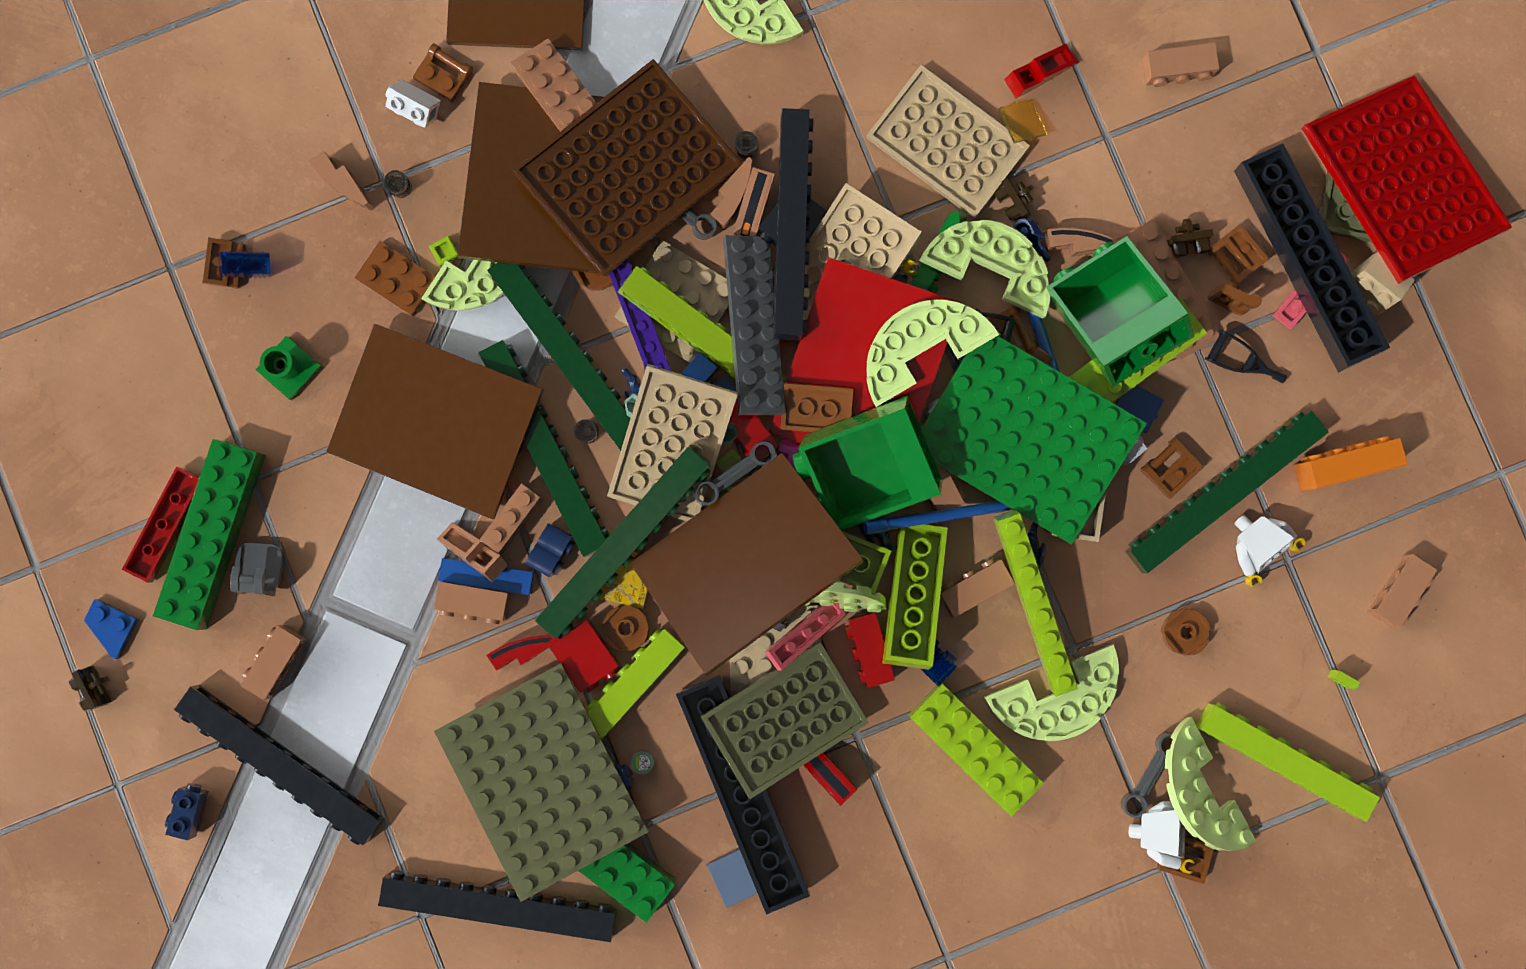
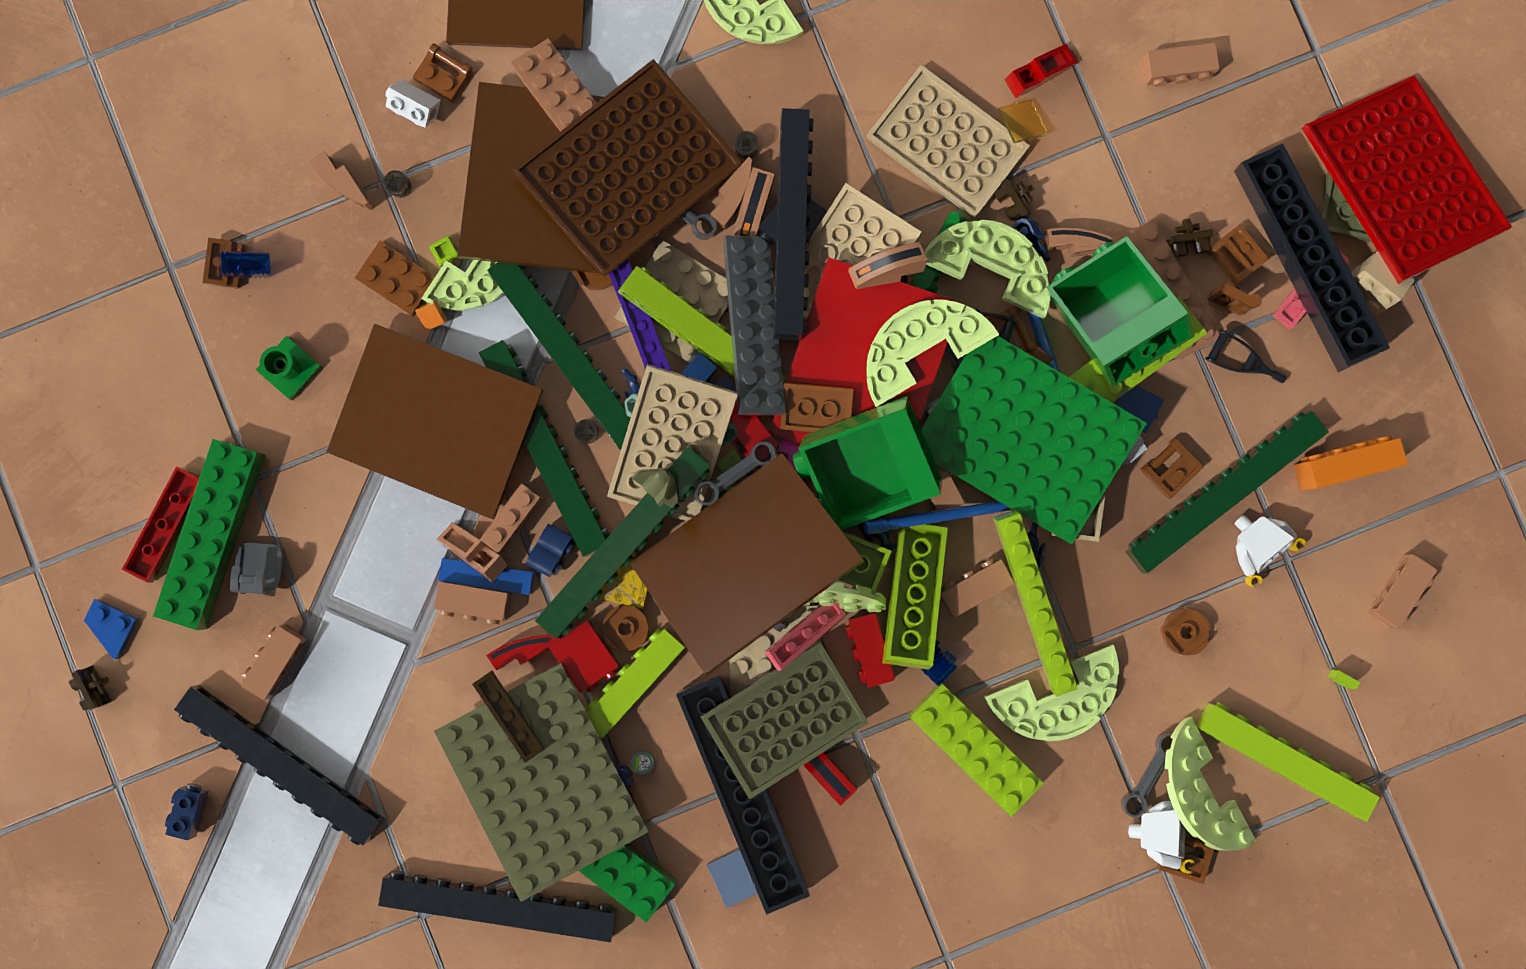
(431, 315): none -> orange tile
(508, 716): none -> dark brown tile
(659, 485): none -> olive piece
(889, 266): none -> nougat slope

